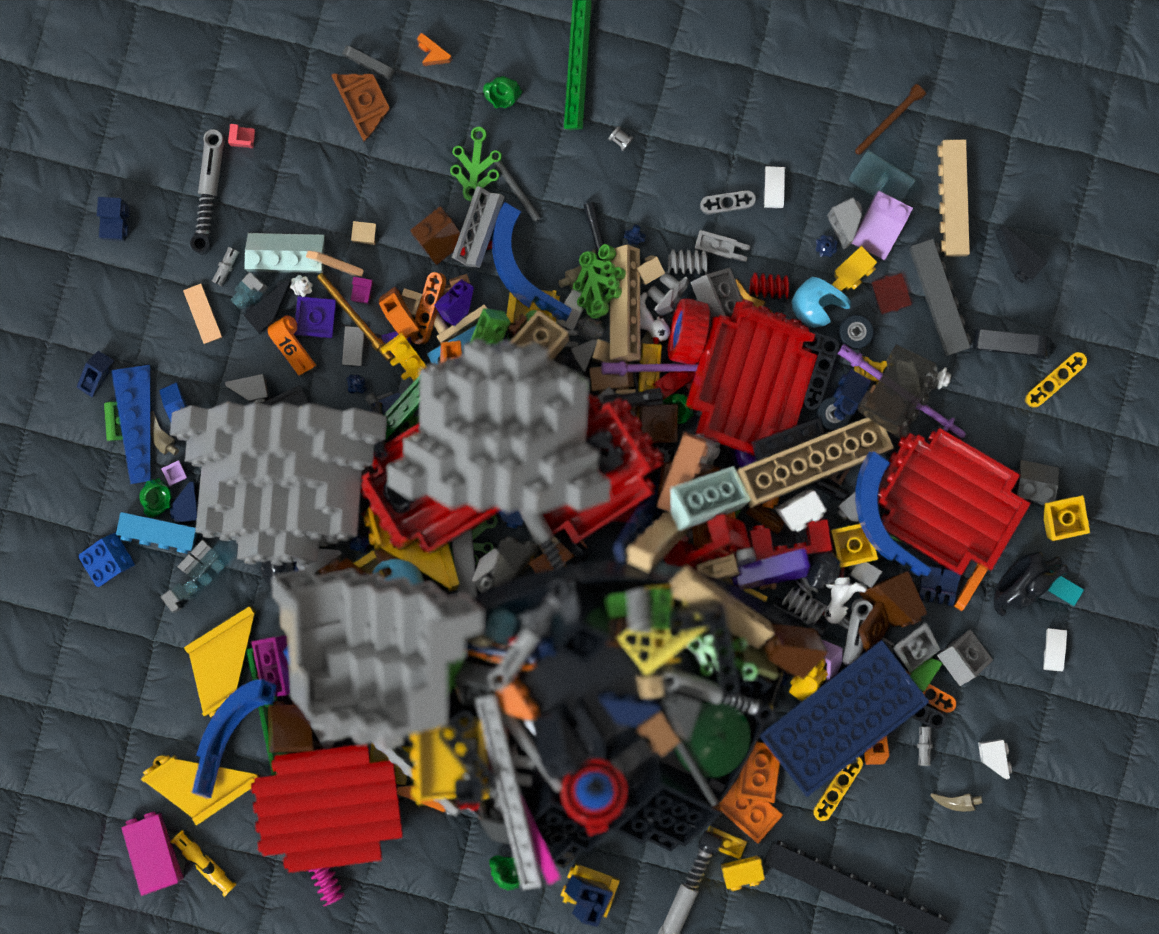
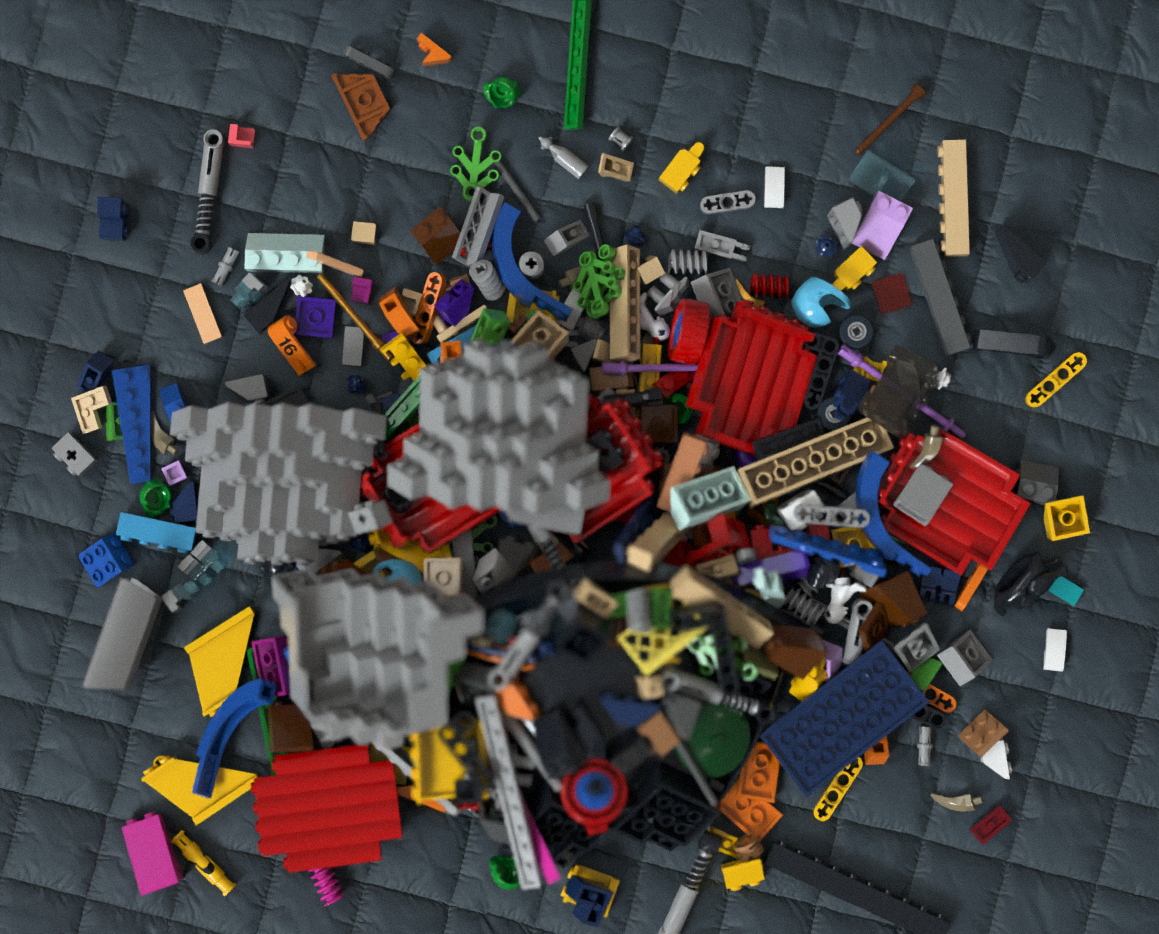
(69, 444): none -> light grey brick
(87, 405): none -> tan plate
(123, 636): none -> light grey panel
(369, 516): none -> light grey brick
(445, 574): none -> tan plate
(487, 279): none -> light grey piece
(524, 264): none -> light grey piece
(560, 519): none -> light grey slope
(565, 157): none -> light grey wheel
(566, 237): none -> light grey slope
(586, 590): none -> tan slope
(615, 167): none -> tan slope
(682, 167): none -> yellow hinge
(748, 847): none -> medium nougat wheel
(770, 513): none -> clear green arm
(770, 587): none -> light aqua slope
(831, 515): none -> light grey beam
(868, 559): none -> blue wing
(923, 494): none -> light grey brick
(930, 447): none -> dark tan bar
(983, 733): none -> medium nougat plate
(990, 824): none -> dark red plate

